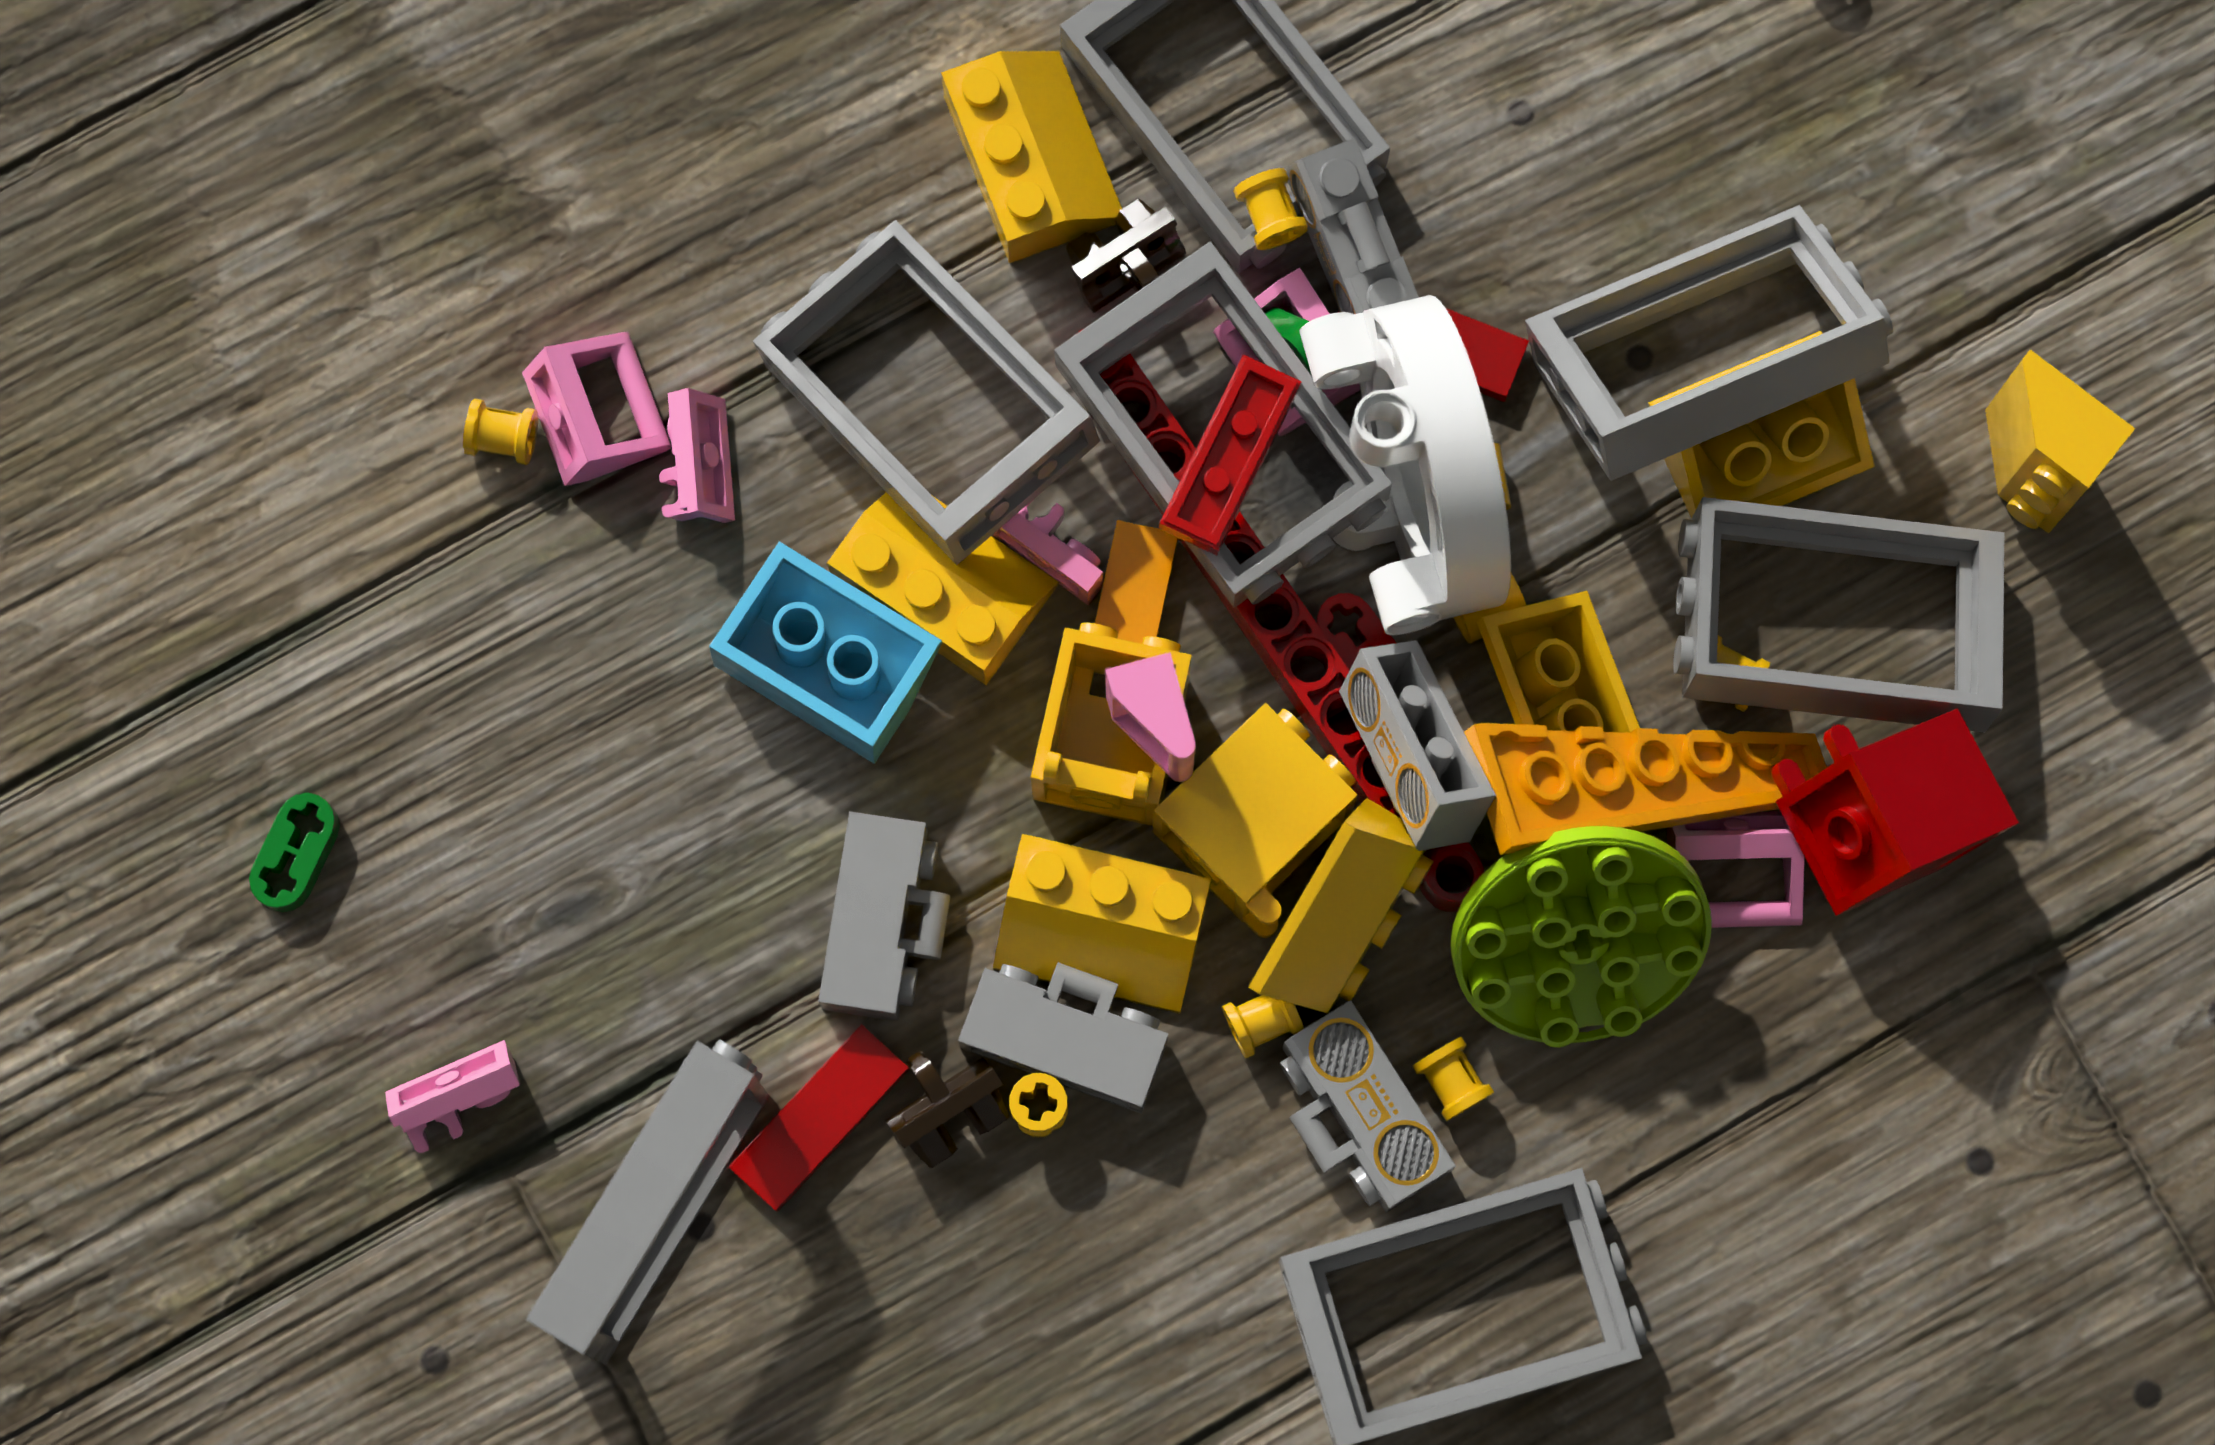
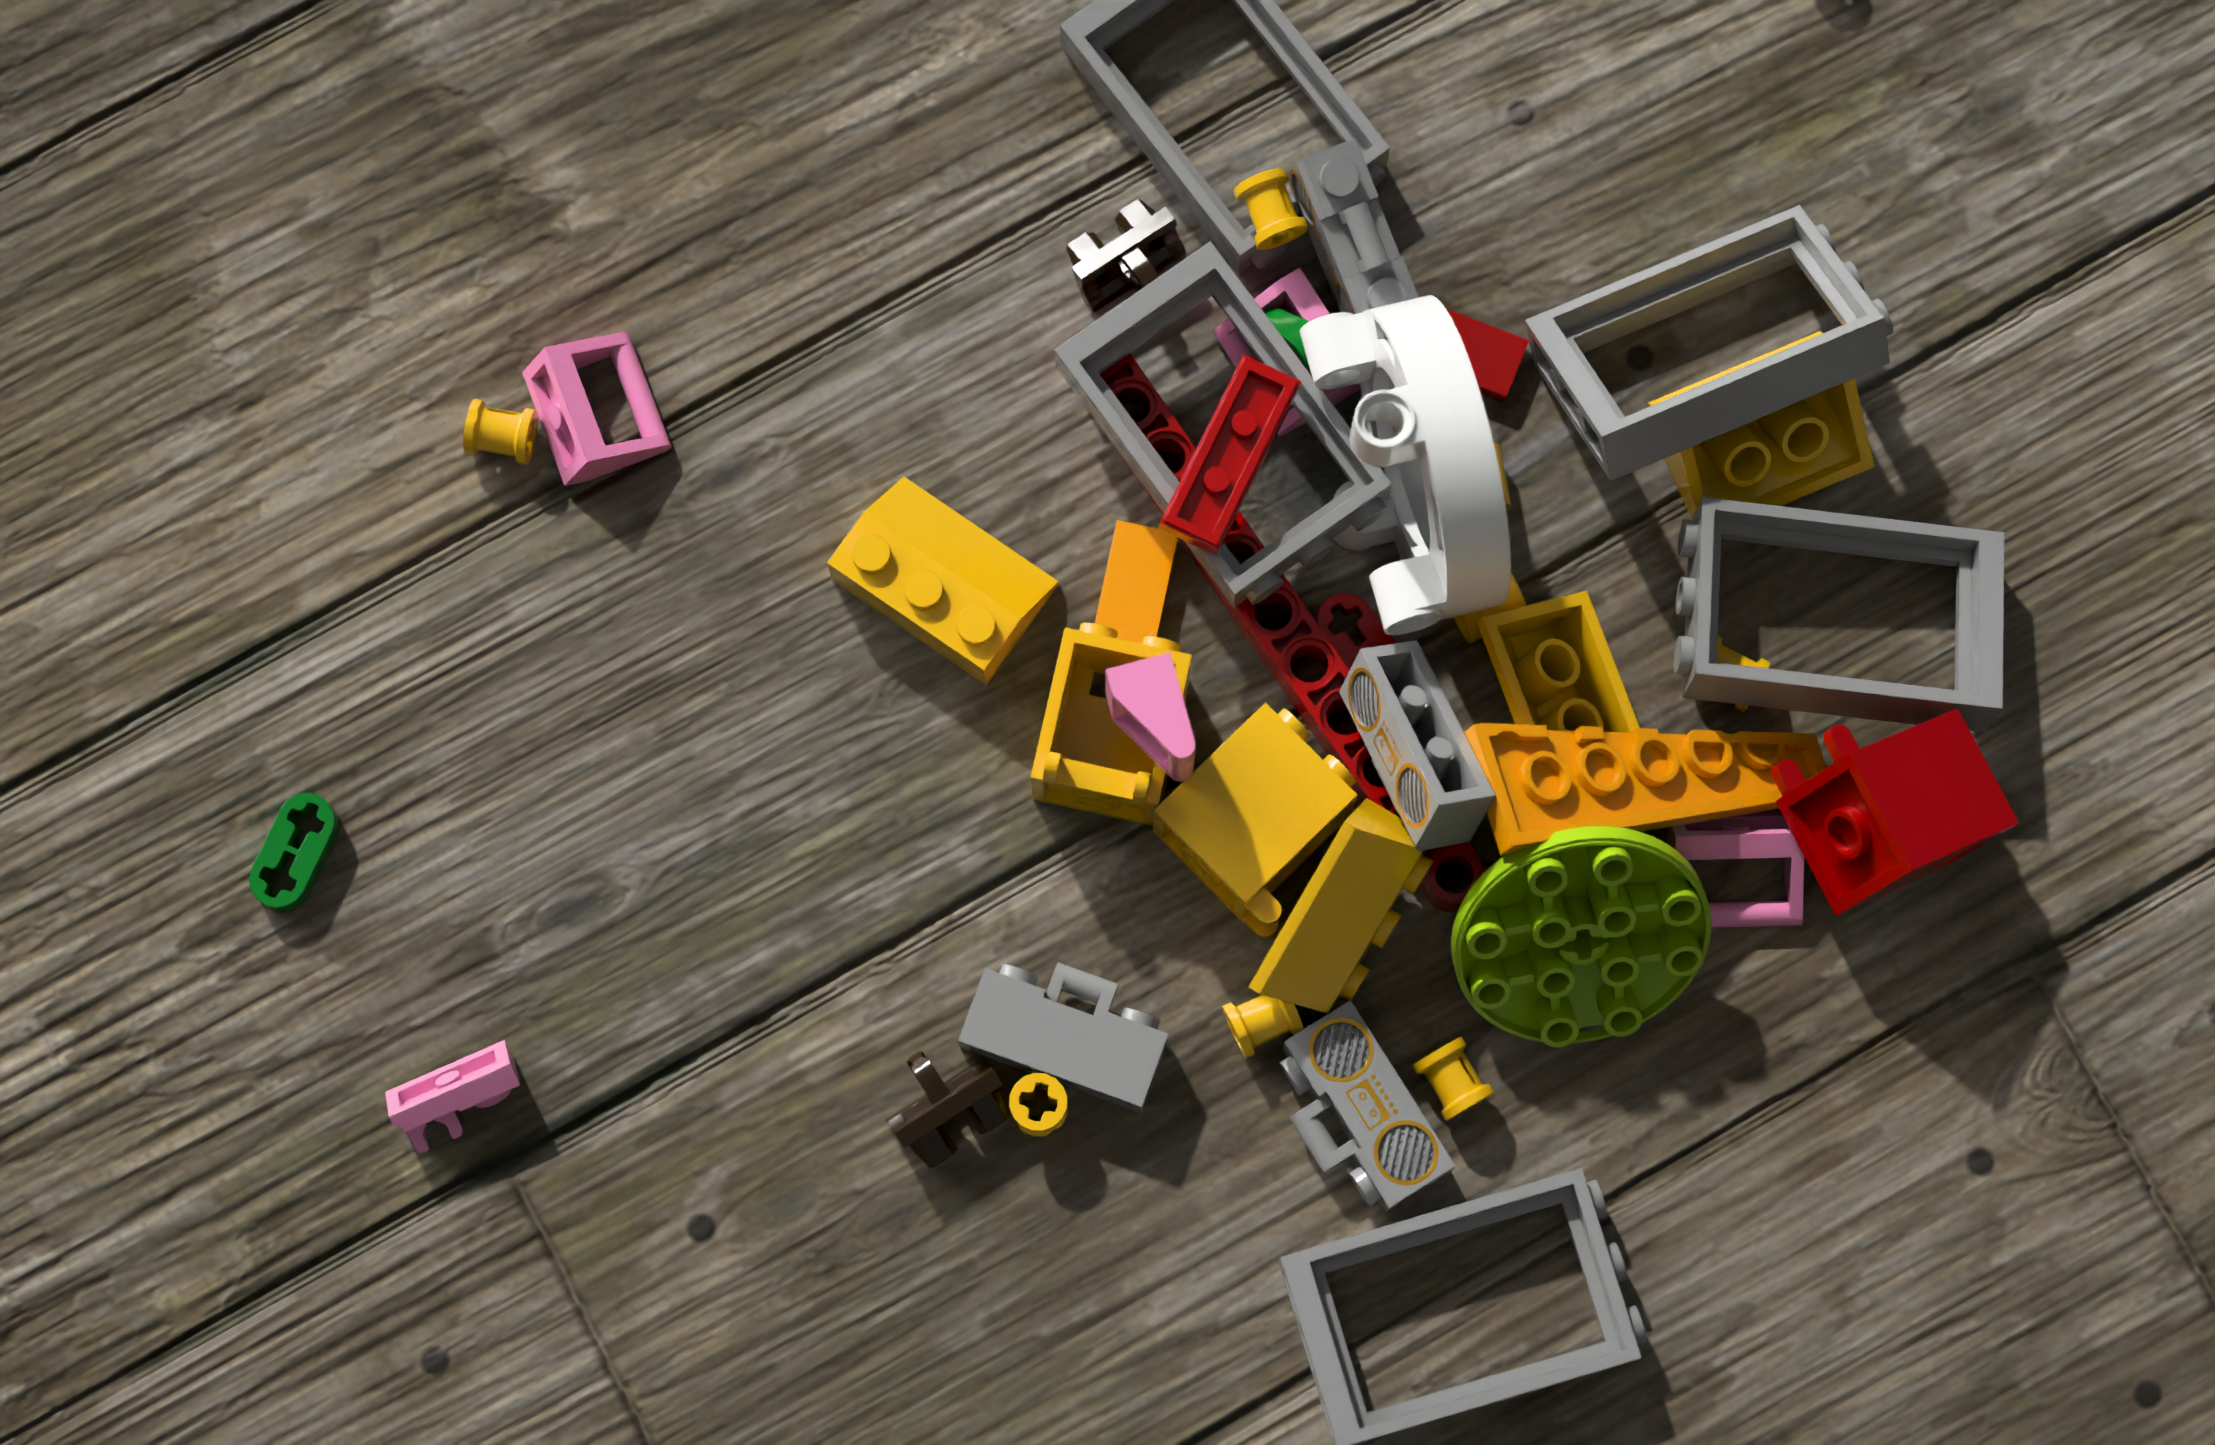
(651, 1201): light grey door -> none
(702, 457): bright pink plate -> none
(819, 1118): red tile -> none
(825, 652): medium azure slope -> none
(866, 942): light grey piece -> none
(1008, 484): light grey door -> none
(1030, 150): yellow slope -> none
(1068, 563): bright pink plate -> none
(1103, 918): yellow slope -> none
(2048, 442): yellow slope -> none

